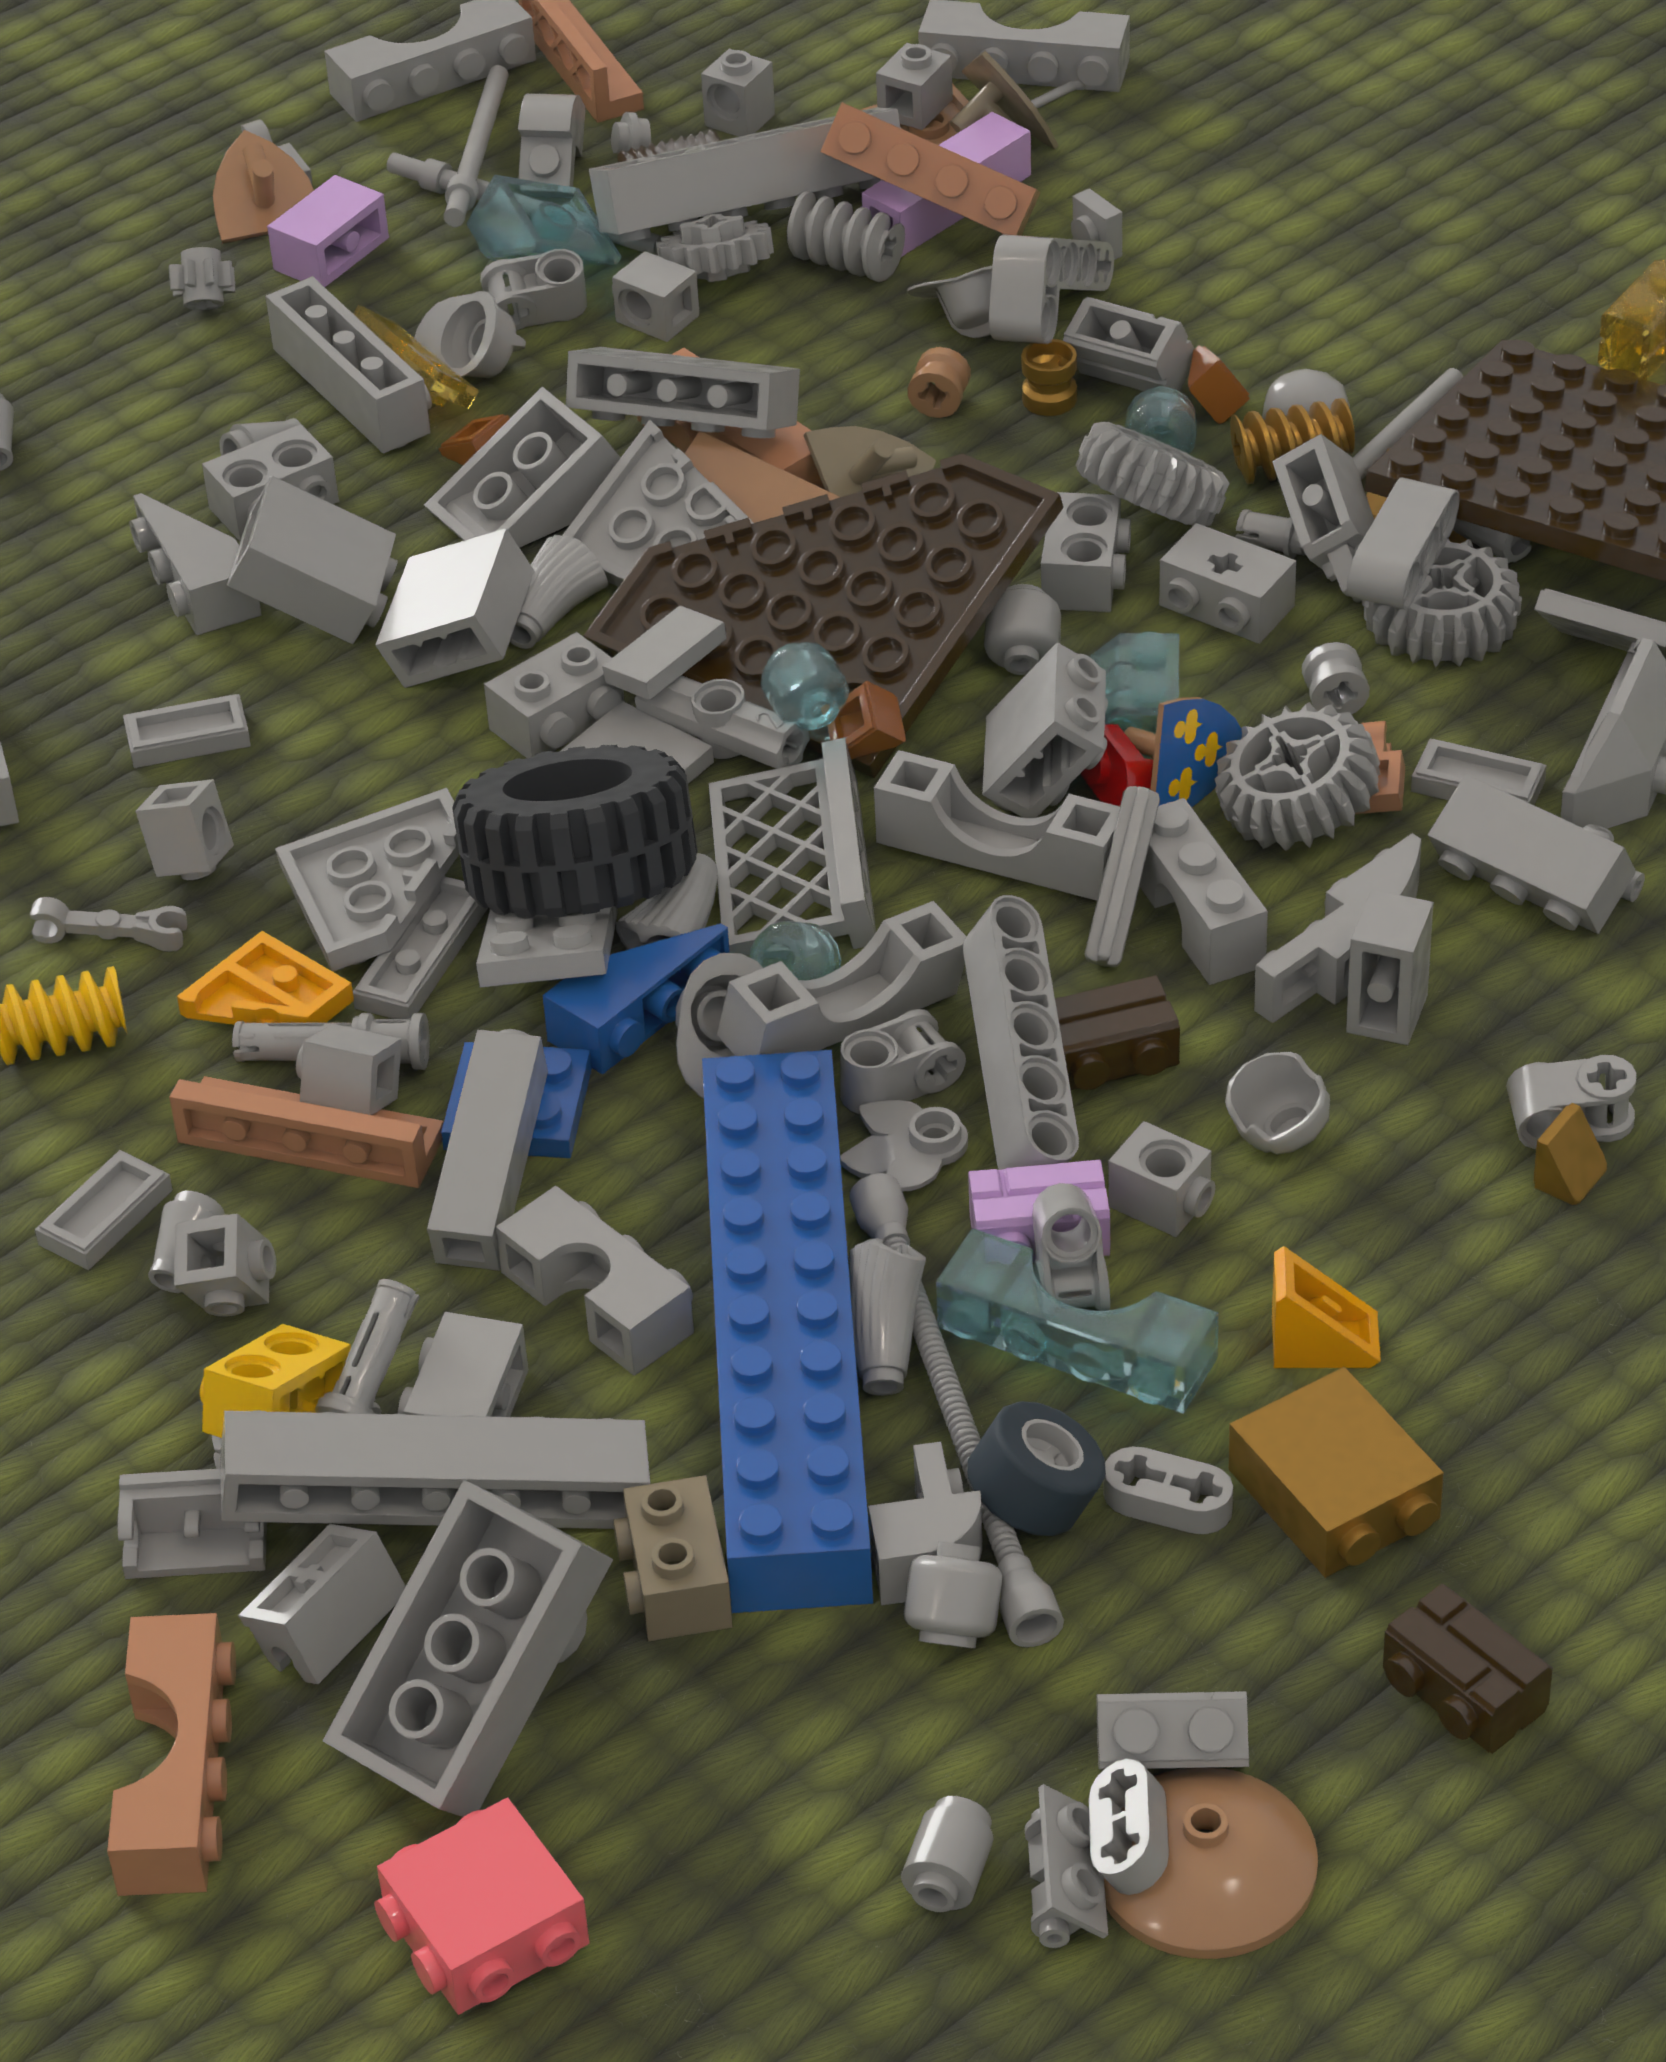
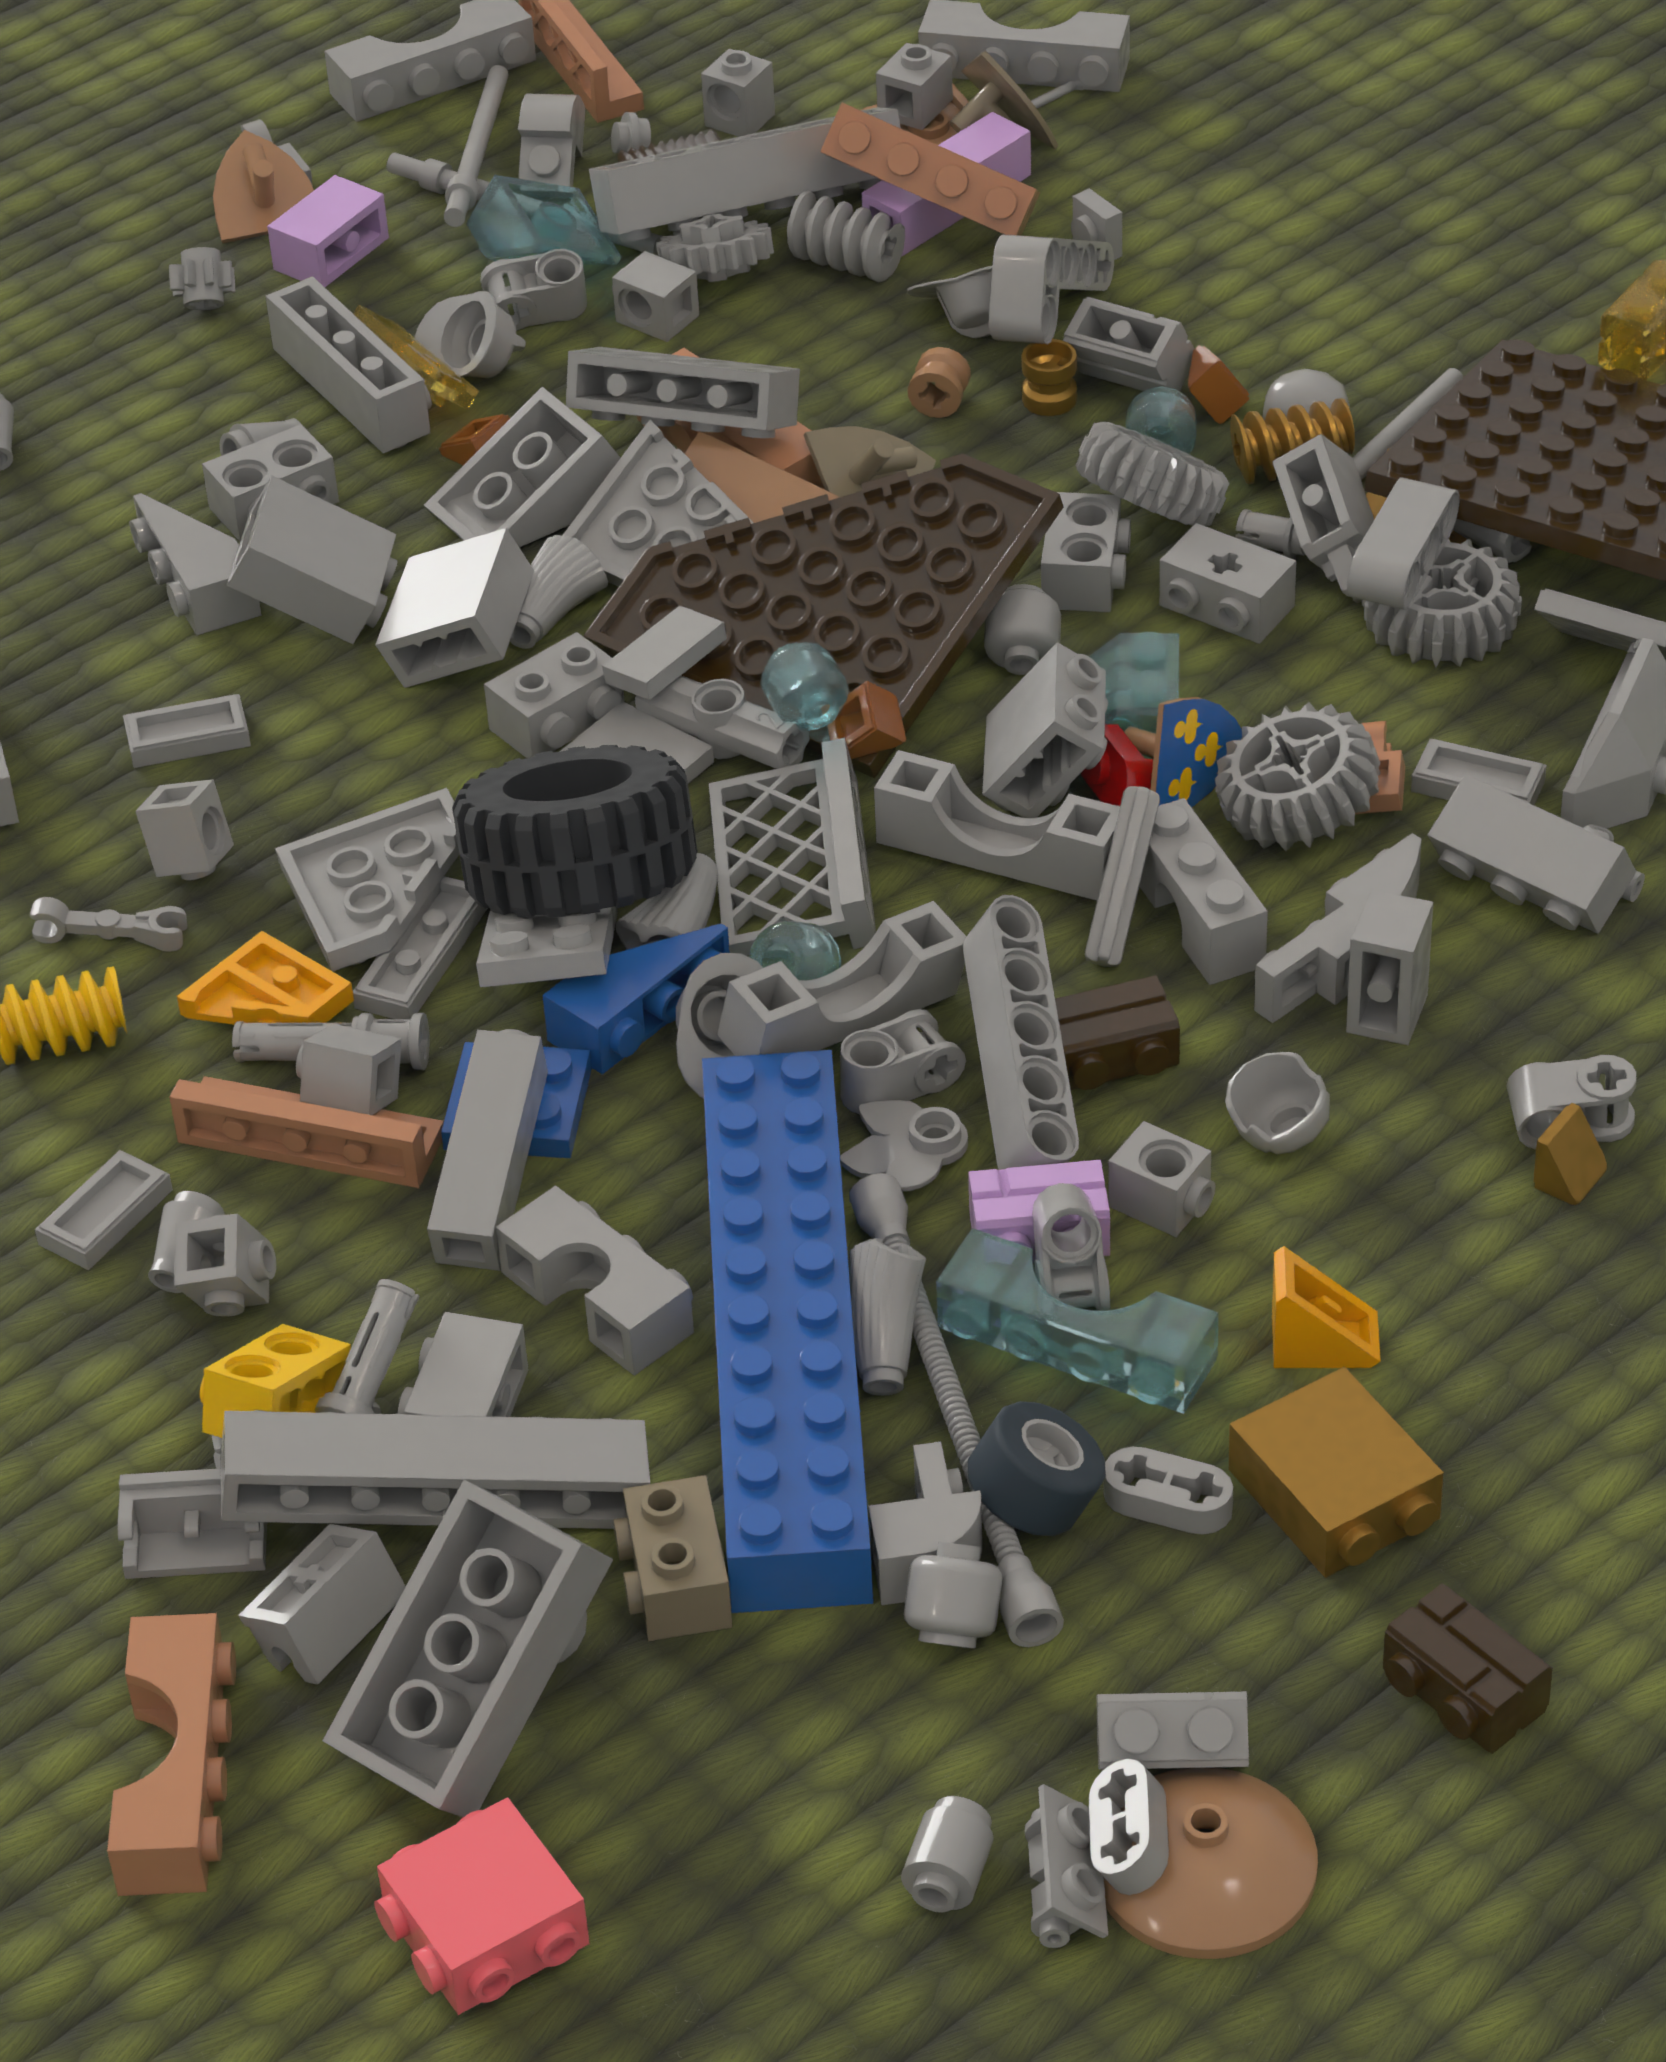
(1335, 678): light grey wheel -> none

